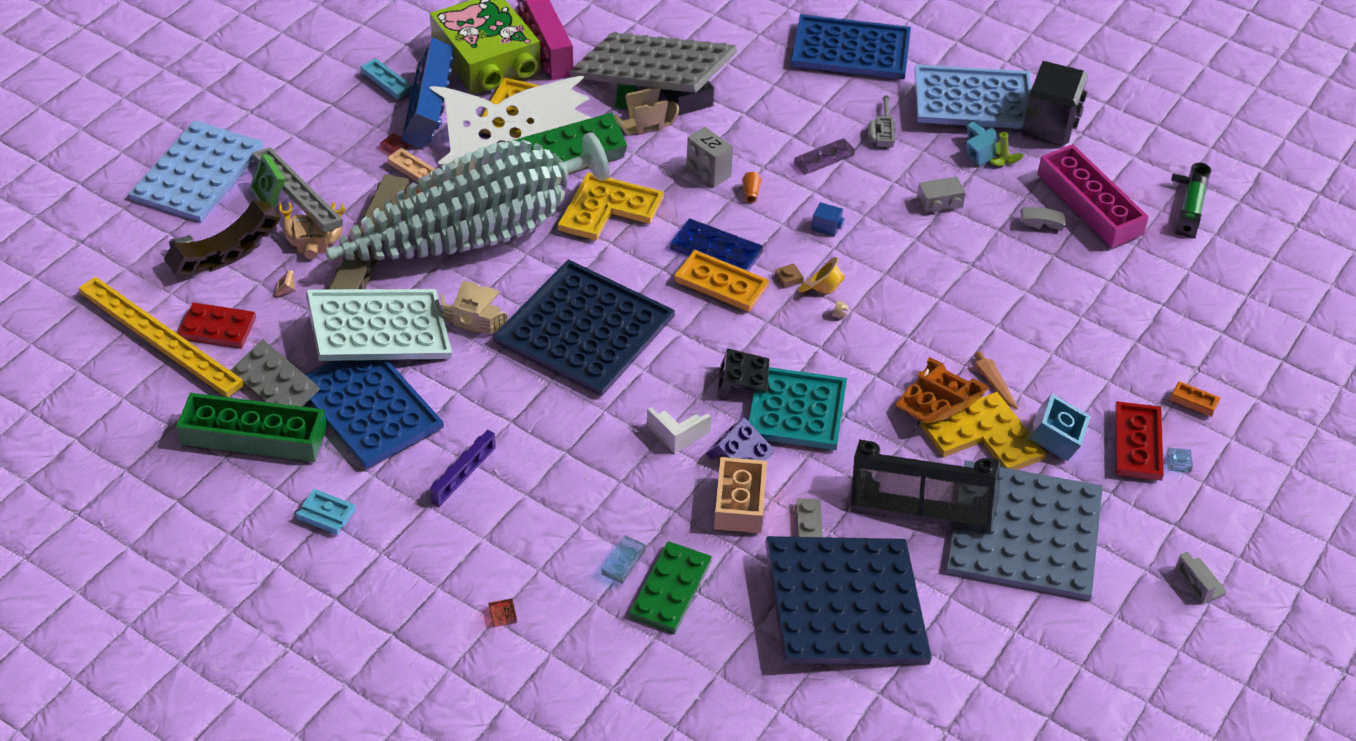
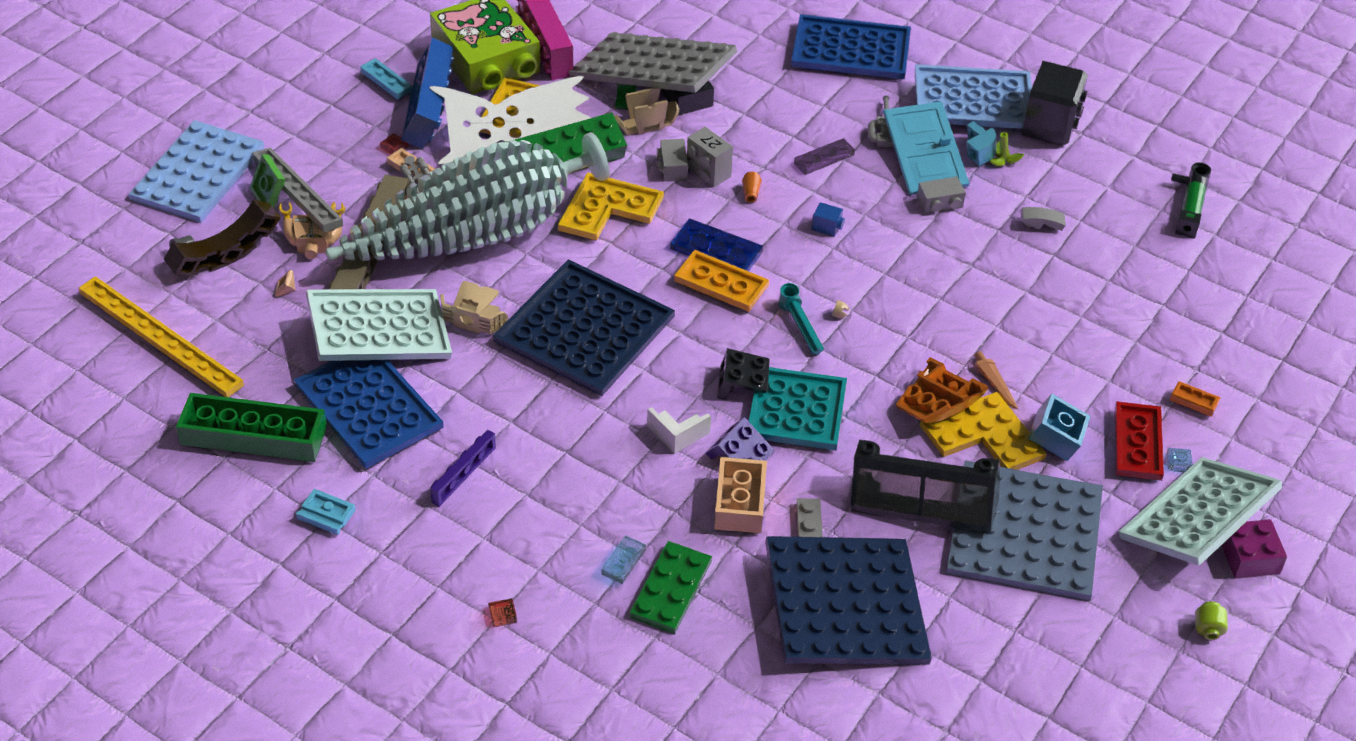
(217, 325): red plate -> none
(274, 377): light grey plate -> none
(410, 161): none -> light grey piece
(673, 160): none -> light grey brick
(789, 275): medium nougat plate -> none
(790, 301): none -> teal axle
(825, 279): yellow piece -> none
(924, 144): none -> medium azure door
(1092, 195): dark pink brick -> none
(1199, 578): light grey panel -> none
(1200, 510): none -> light aqua plate
(1211, 620): none -> lime head
(1255, 550): none -> magenta brick

